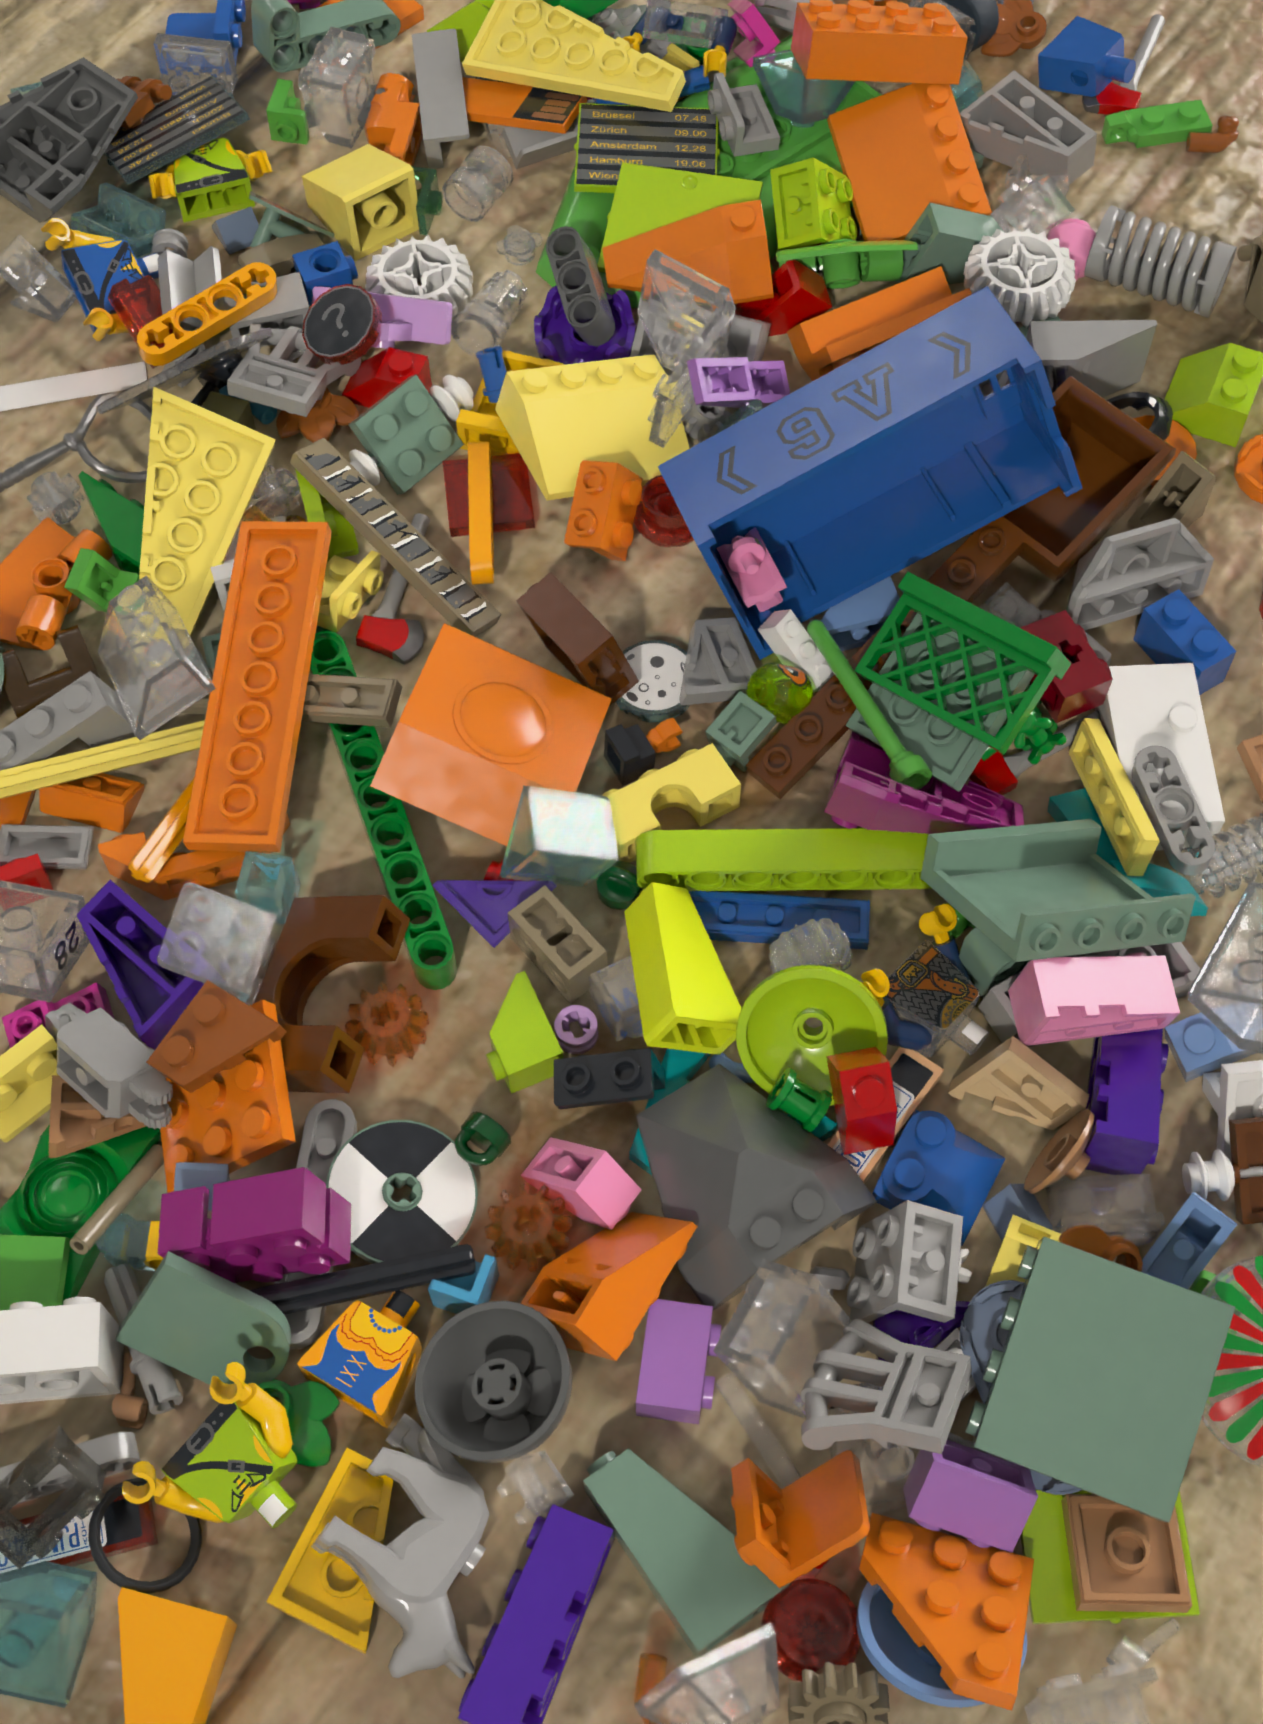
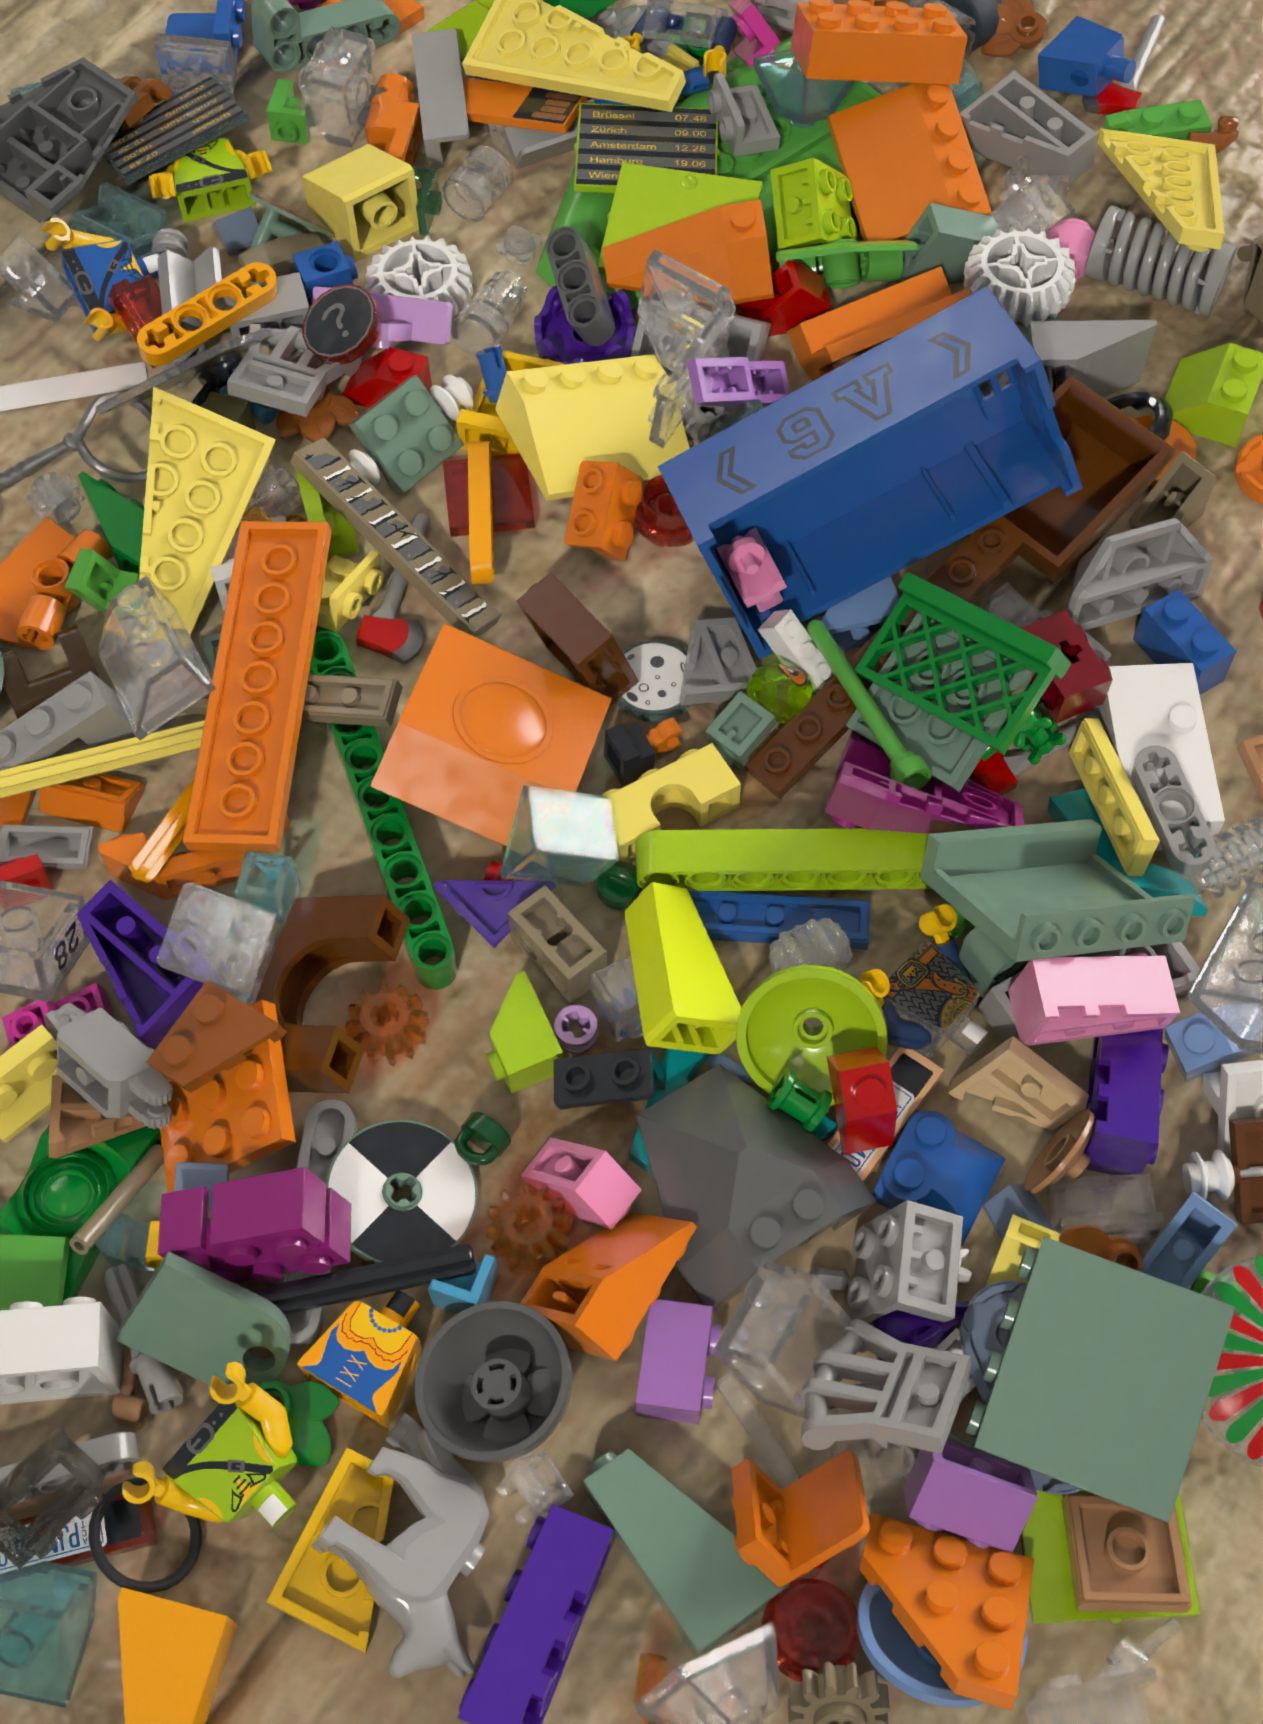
(1175, 181): none -> light yellow wing

